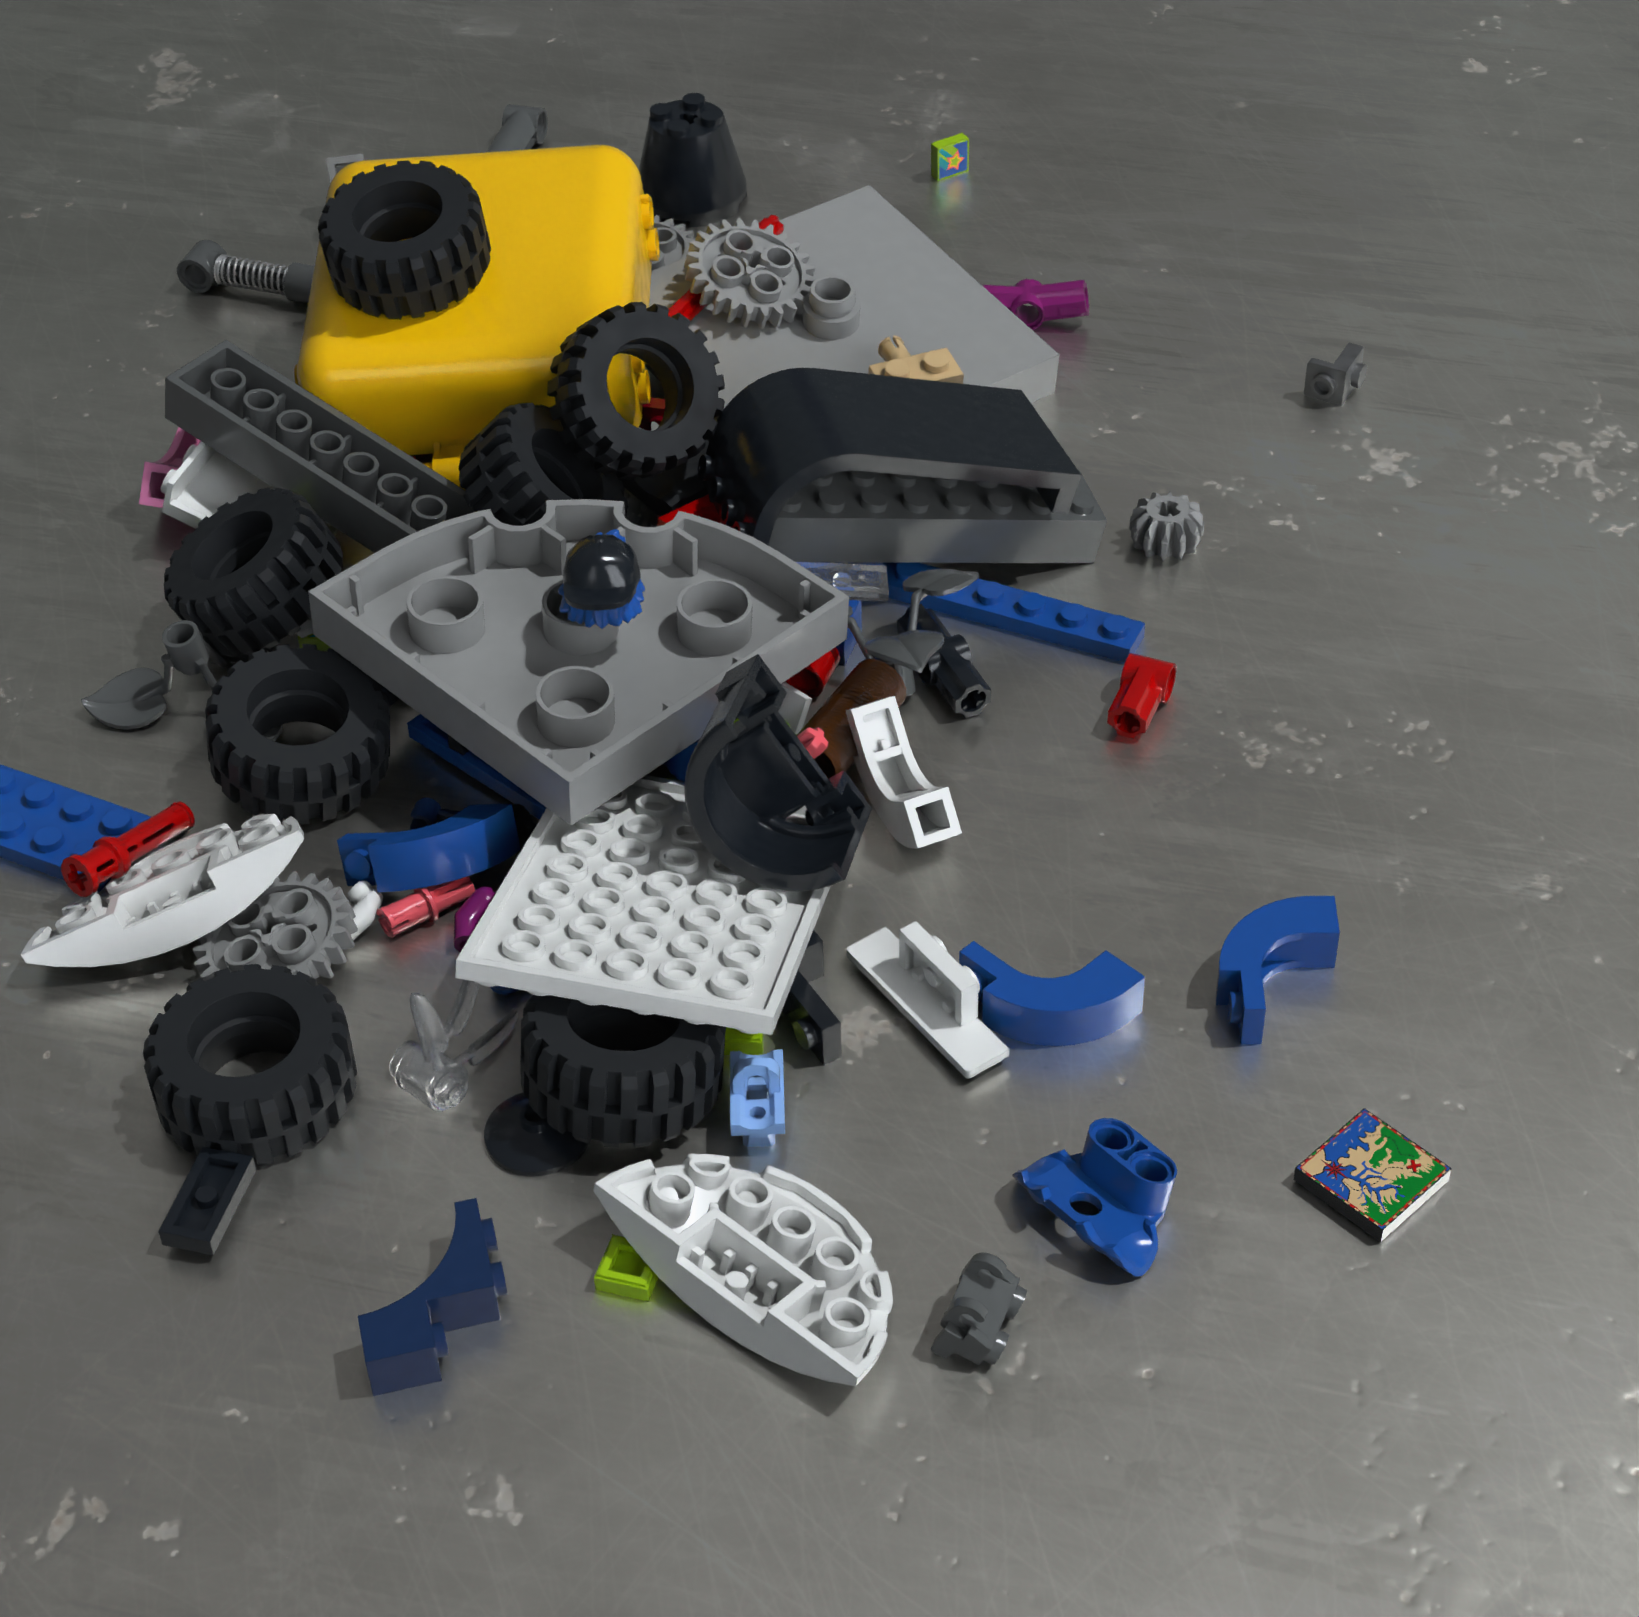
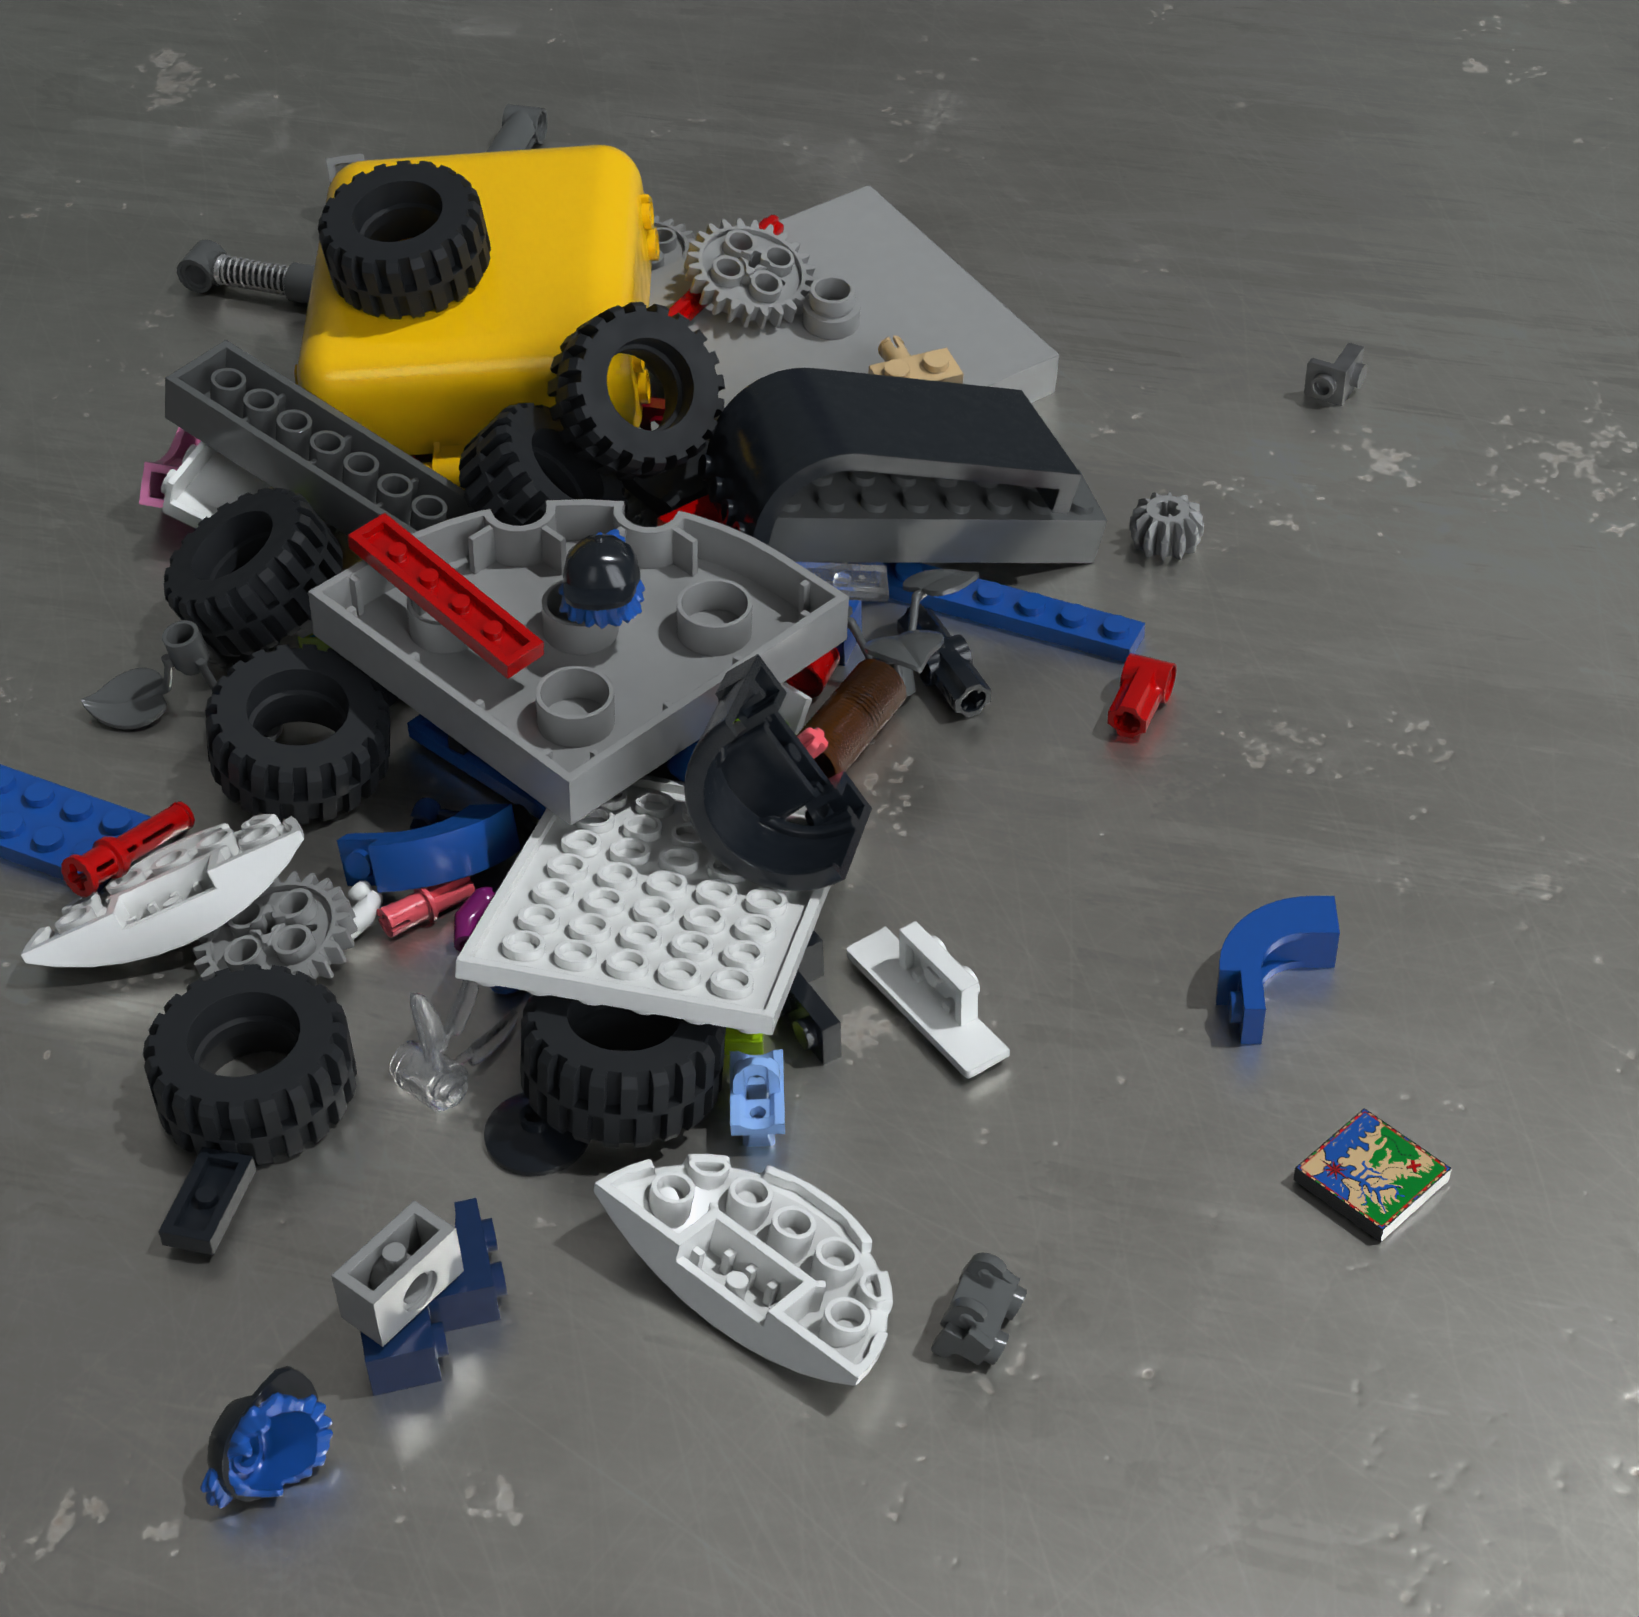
(267, 1440): none -> blue hair
(398, 1273): none -> light grey brick
(446, 595): none -> red plate
(624, 1271): lime tile -> none
(691, 163): black cone -> none
(898, 790): white arch -> none
(949, 156): tile -> none
(1047, 301): magenta piece -> none
(1056, 1009): blue arch -> none
(1119, 1176): blue piece -> none

